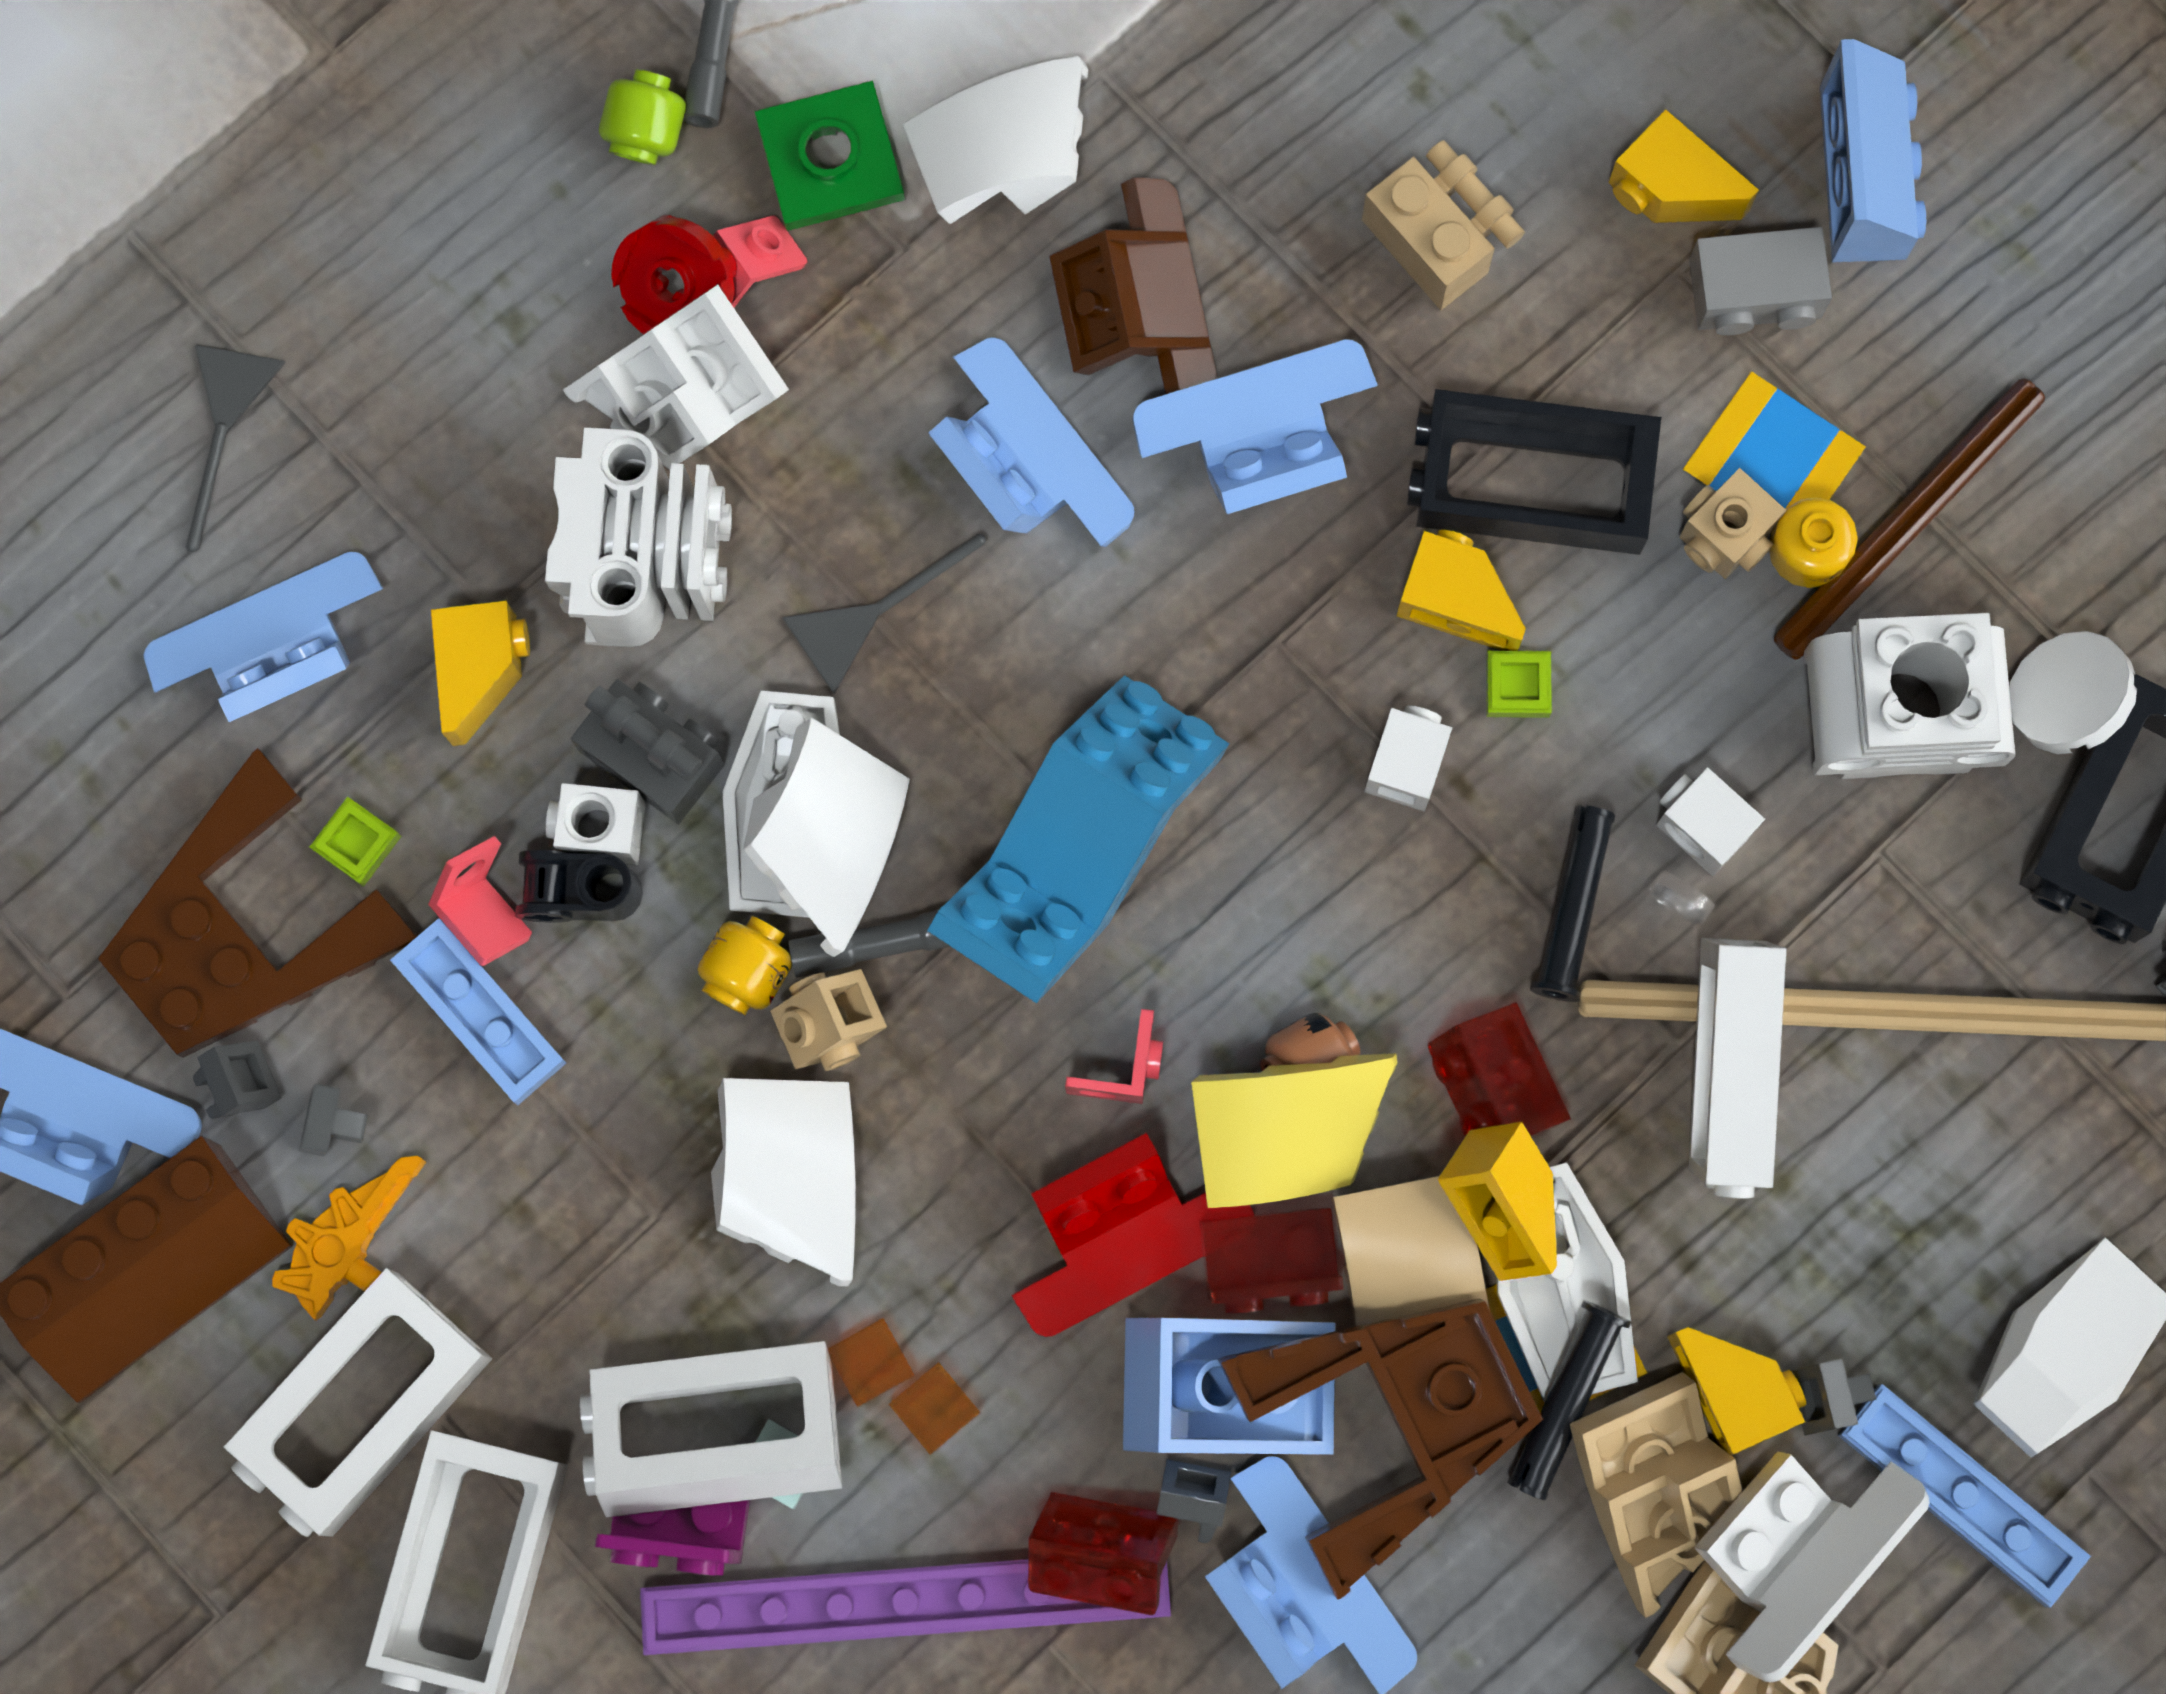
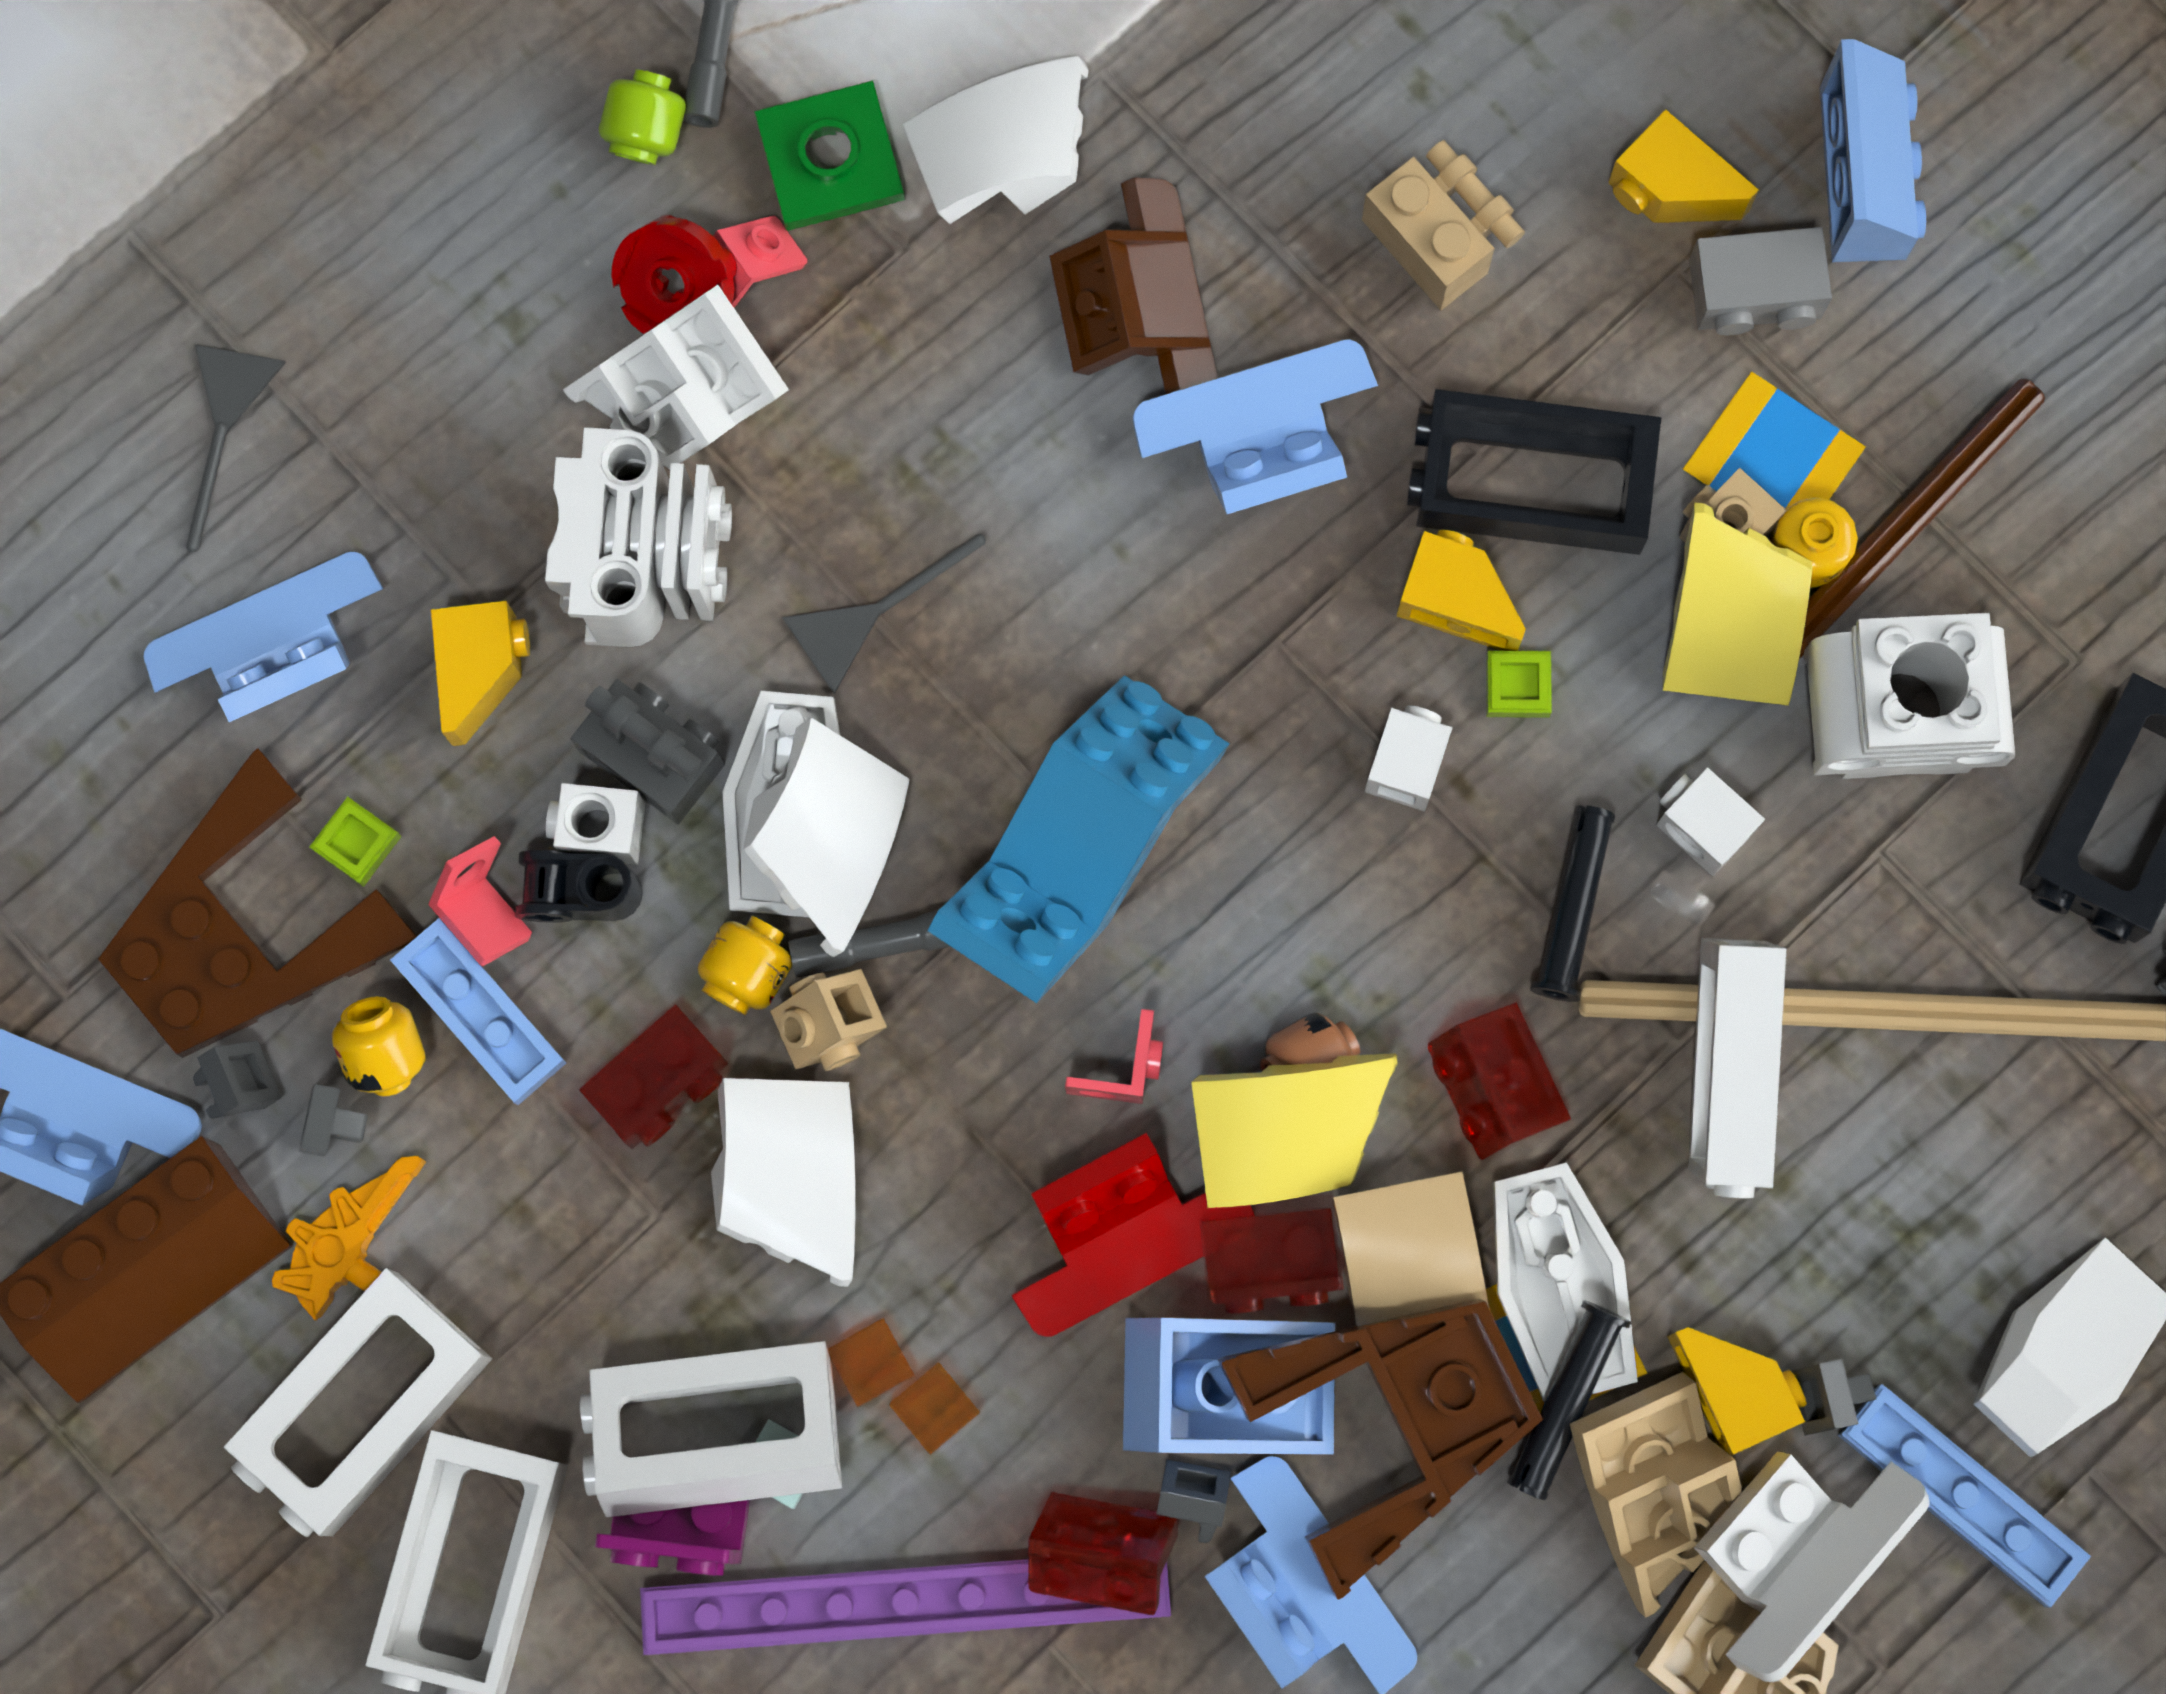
(378, 1046): none -> yellow head
(655, 1079): none -> clear red bracket
(1025, 453): light blue plate -> none
(1505, 1199): yellow slope -> none
(1737, 614): none -> light yellow slope
(2072, 692): white tile -> none

